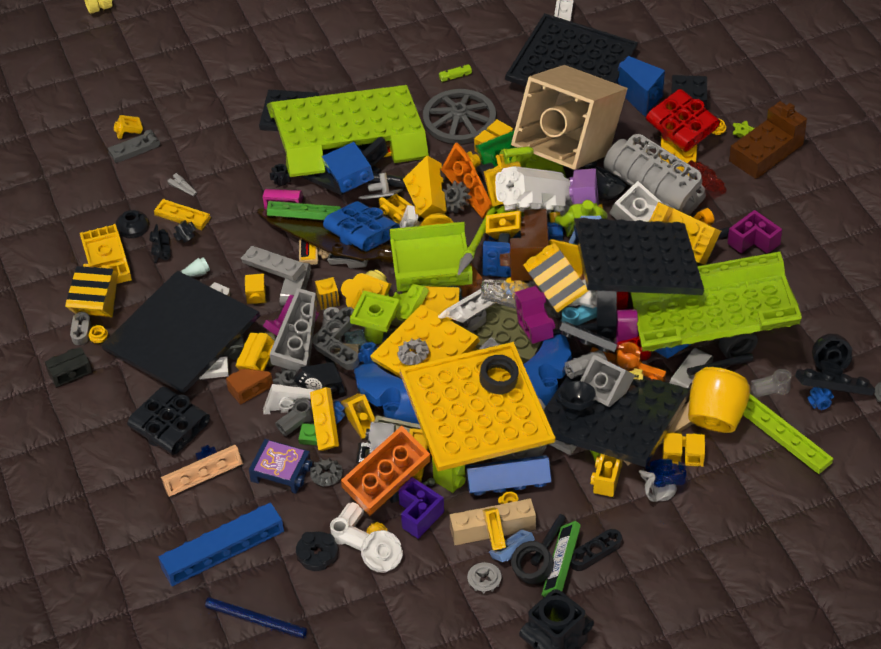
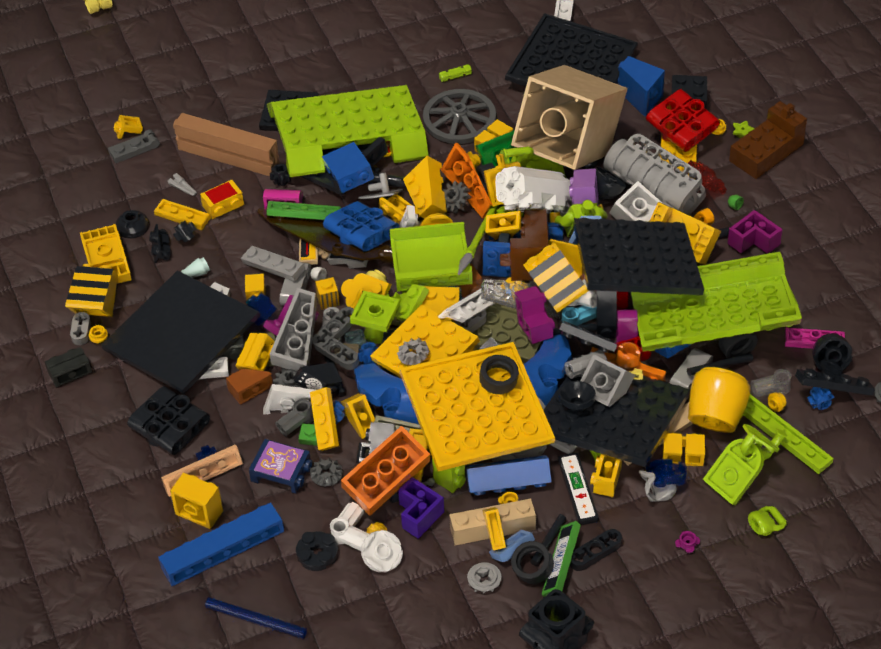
(196, 500): none -> yellow brick
(222, 199): none -> yellow brick
(226, 144): none -> medium nougat brick
(263, 305): none -> clear blue brick
(318, 273): none -> white hinge
(578, 489): none -> tile
(687, 536): none -> magenta plate
(735, 202): none -> bright green hinge
(742, 463): none -> lime plate
(762, 522): none -> lime piece
(776, 401): none -> yellow plate
(805, 337): none -> dark pink tile

